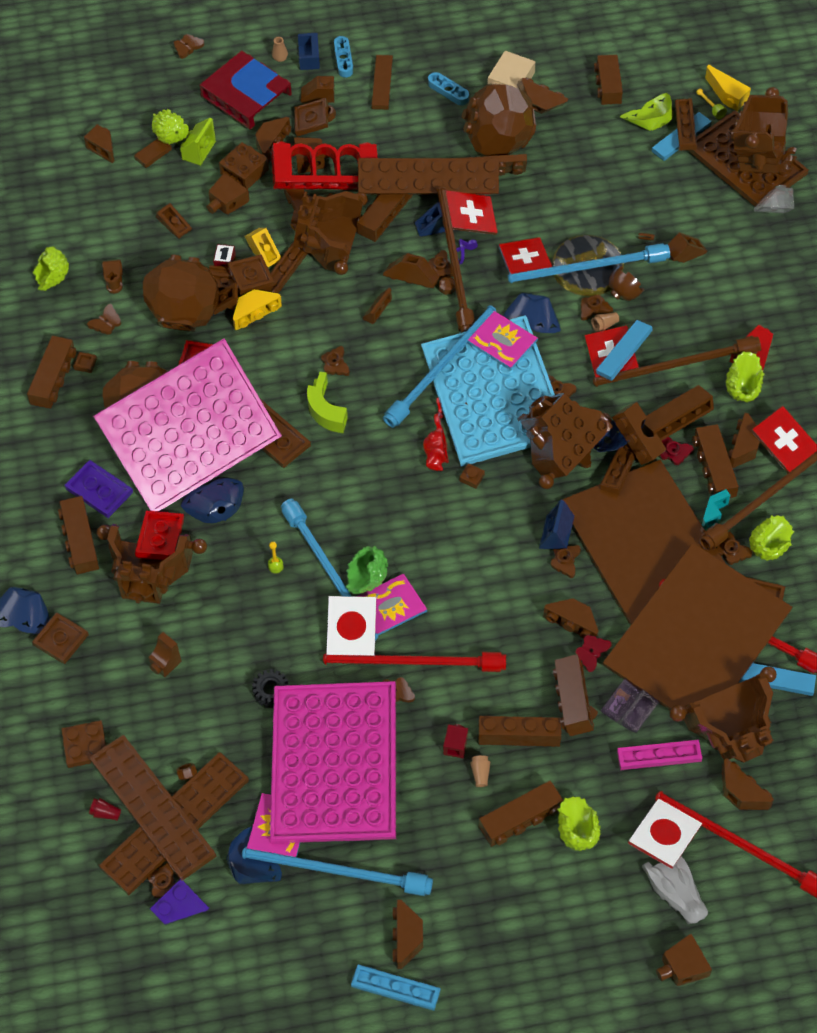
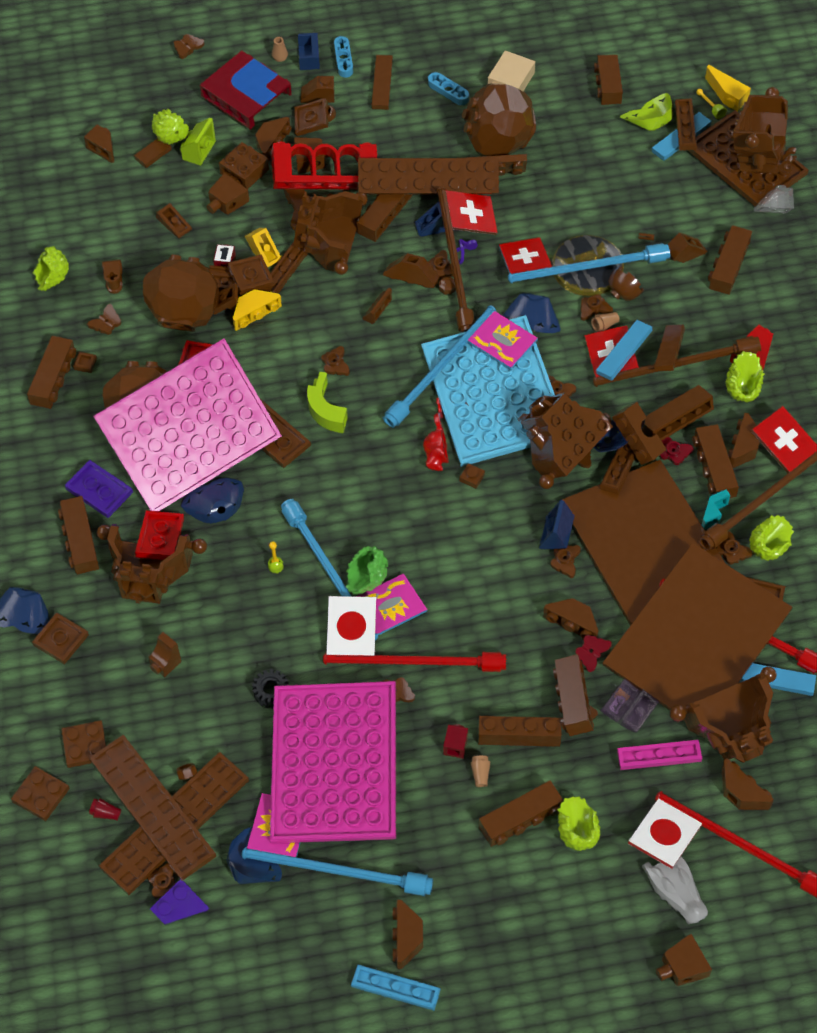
(40, 793): none -> reddish brown plate
(541, 97): reddish brown slope -> none
(669, 348): none -> reddish brown tile
(730, 259): none -> reddish brown brick

